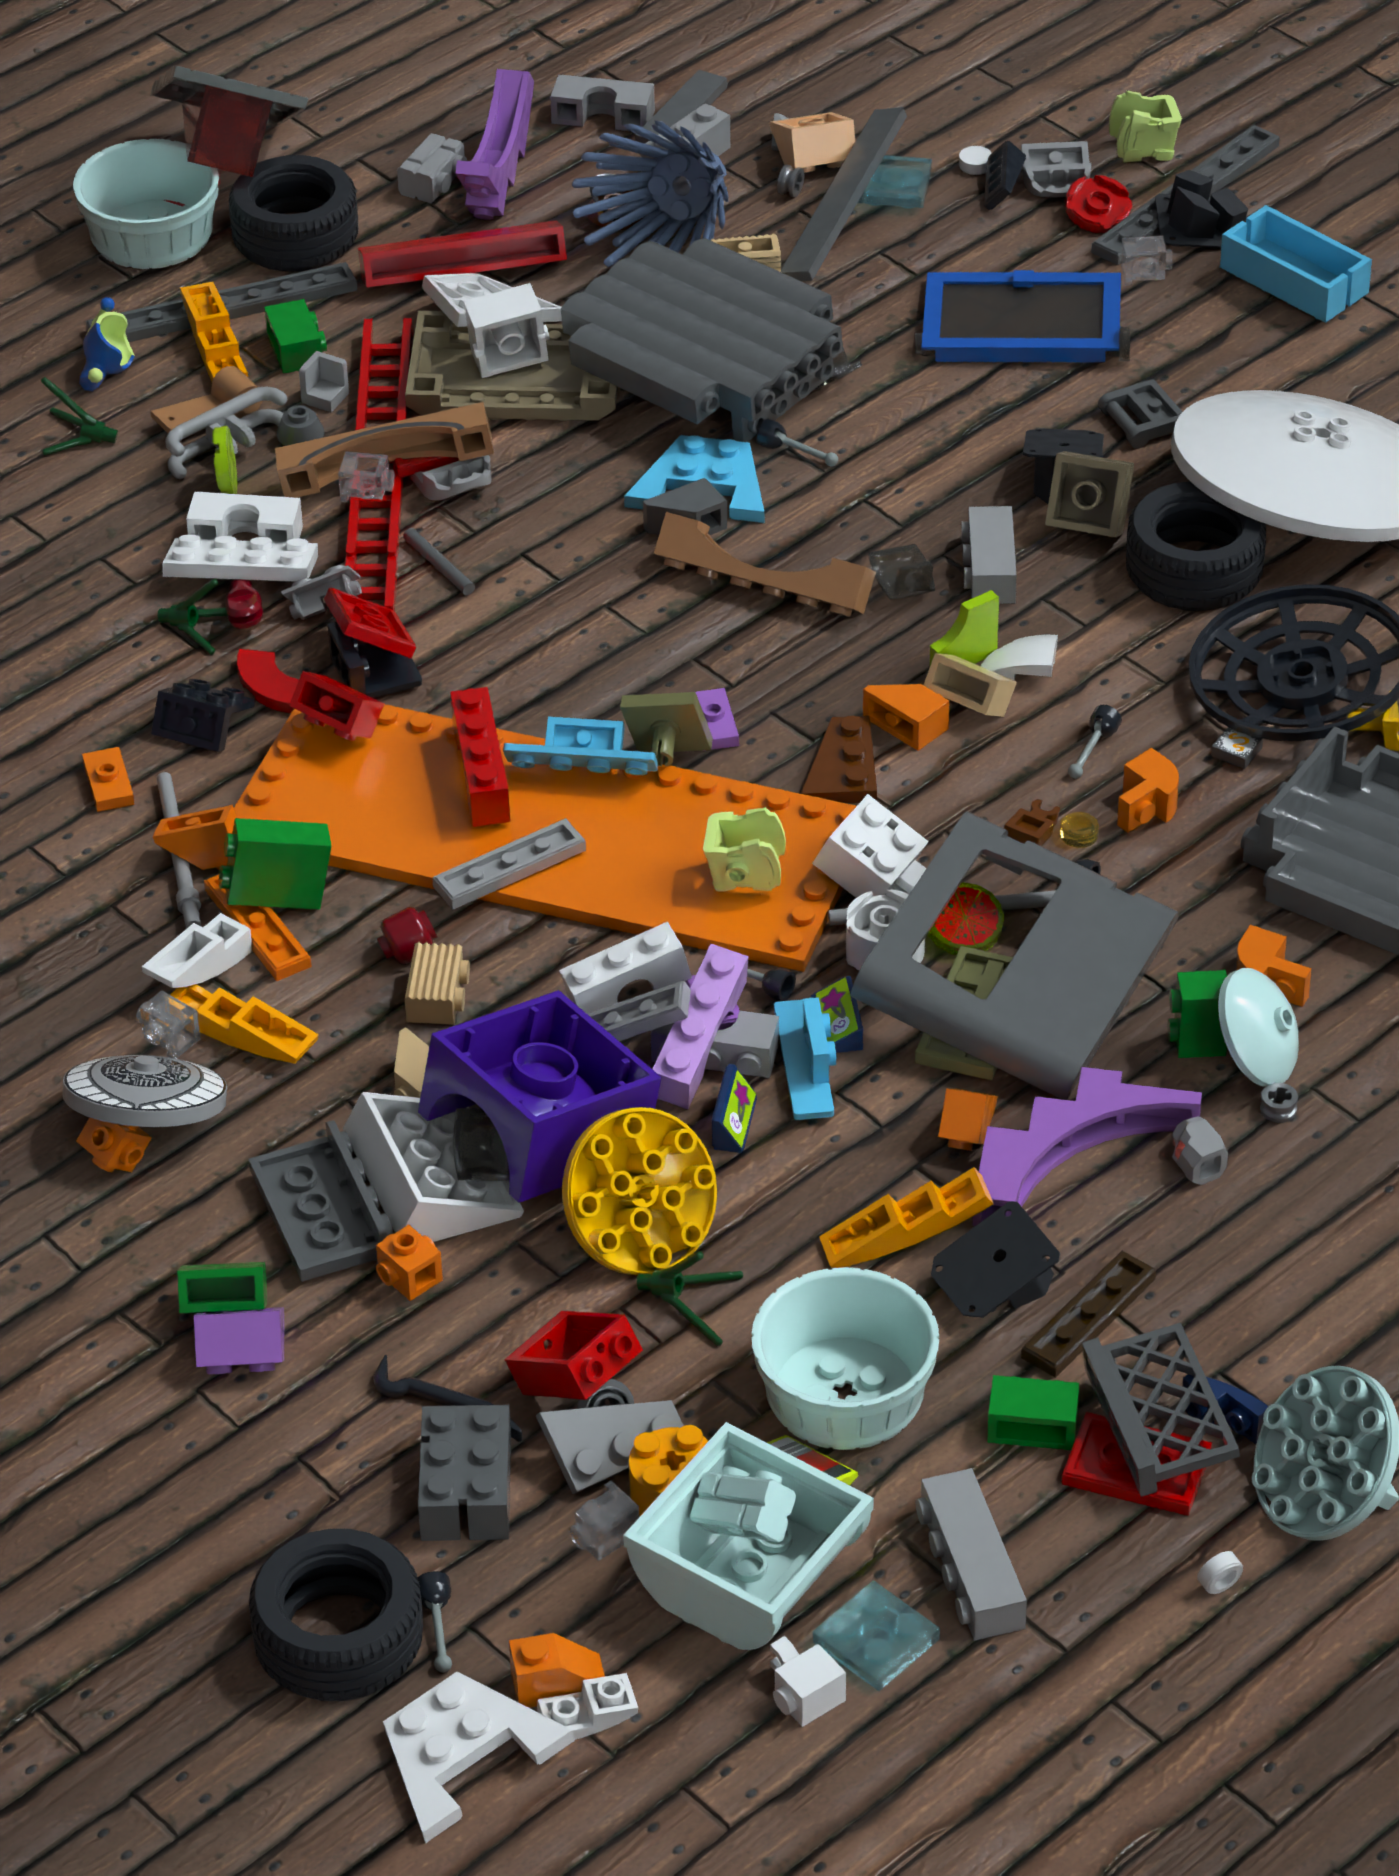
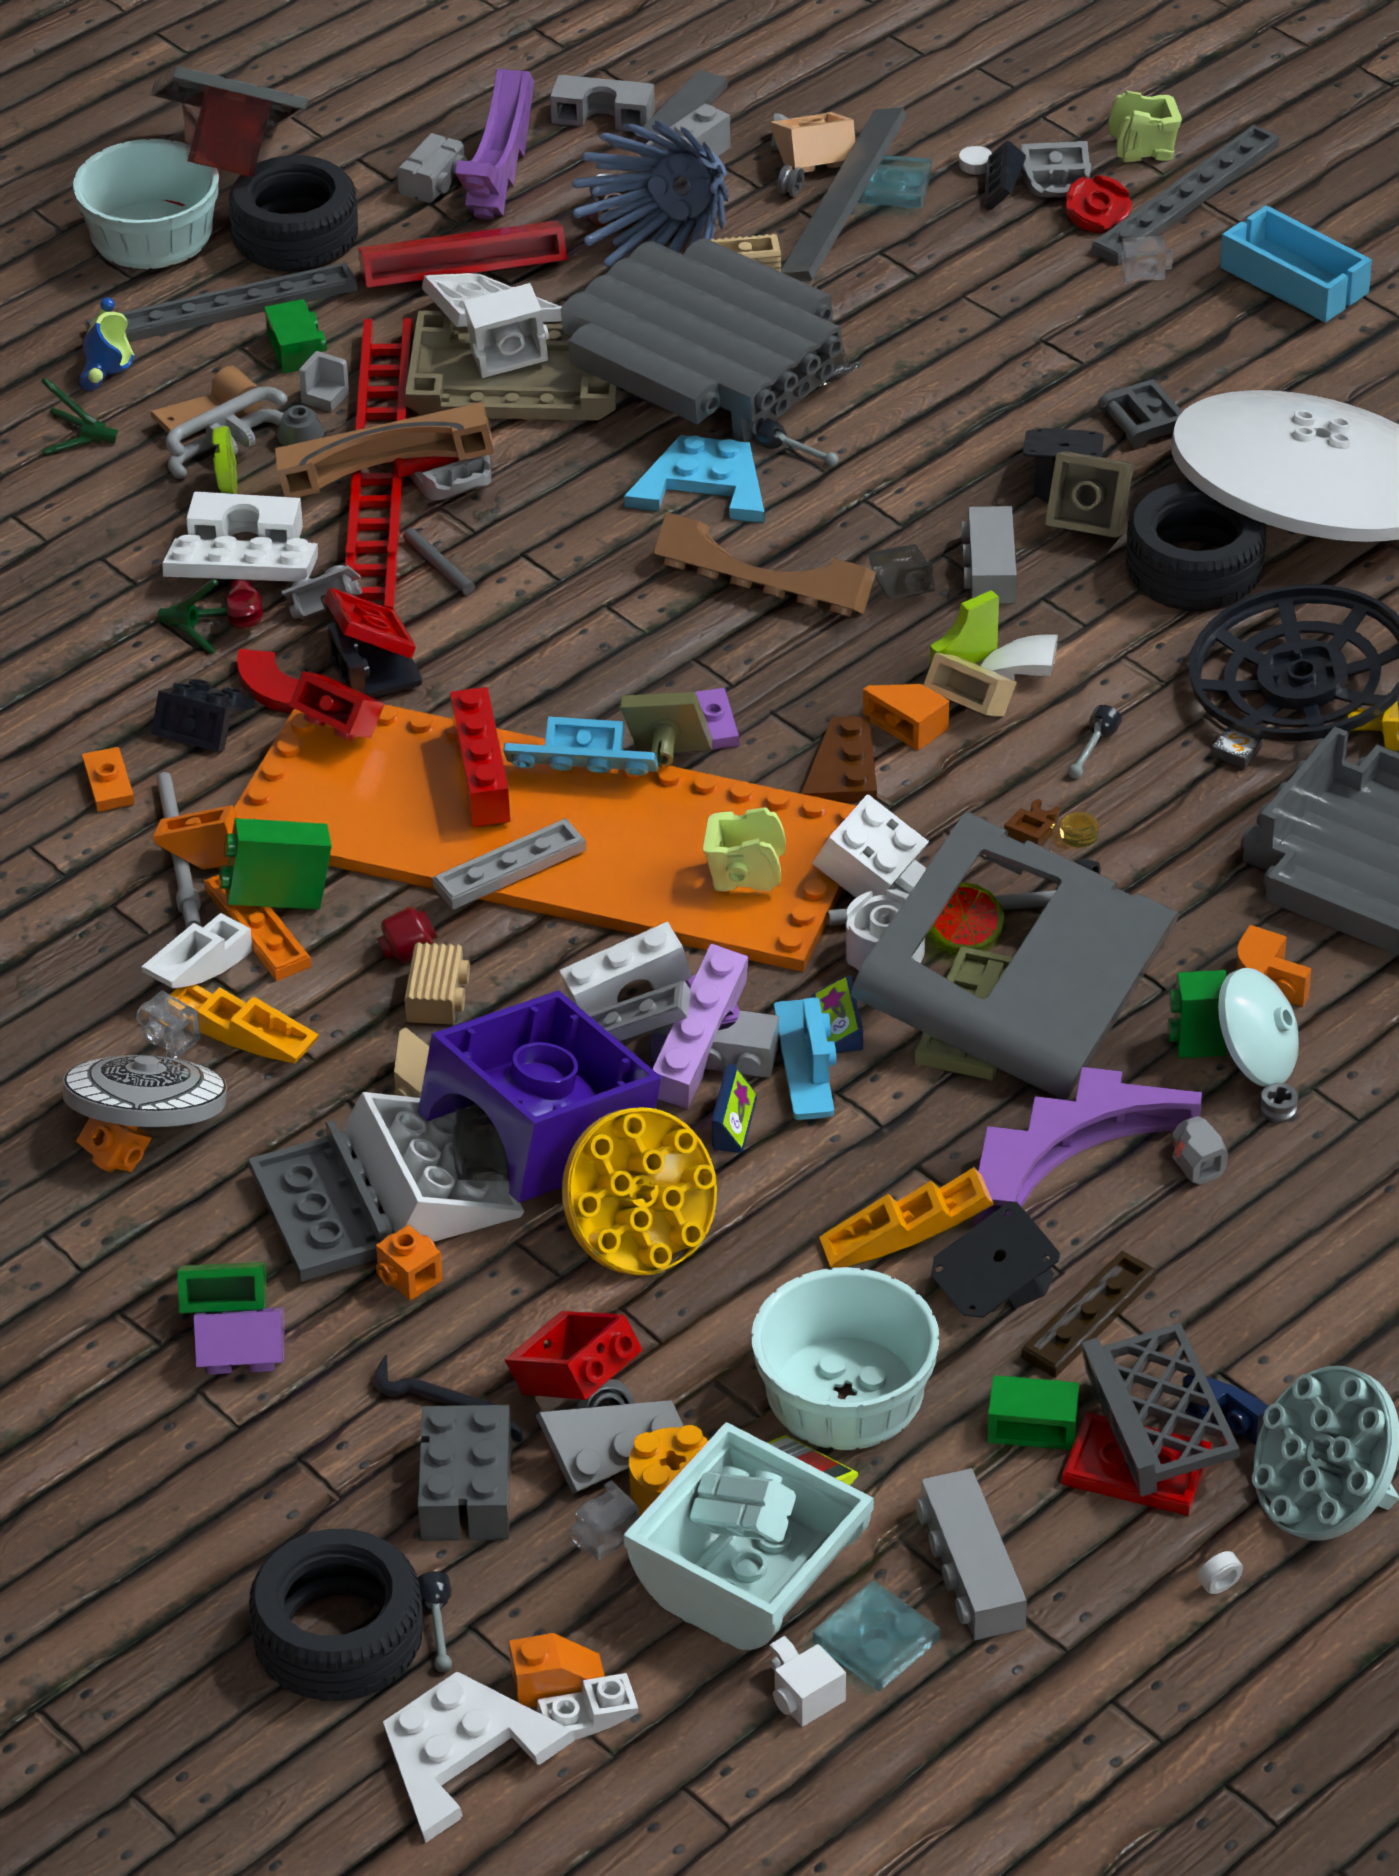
(211, 328): light orange slope -> none
(365, 476): clear brick -> none
(670, 1283): dark green plant -> none
(695, 501): dark grey slope -> none
(776, 983): black hinge -> none
(966, 1117): orange slope -> none
(1023, 317): door -> none
(1148, 790): orange brick -> none
(1194, 215): black piece -> none

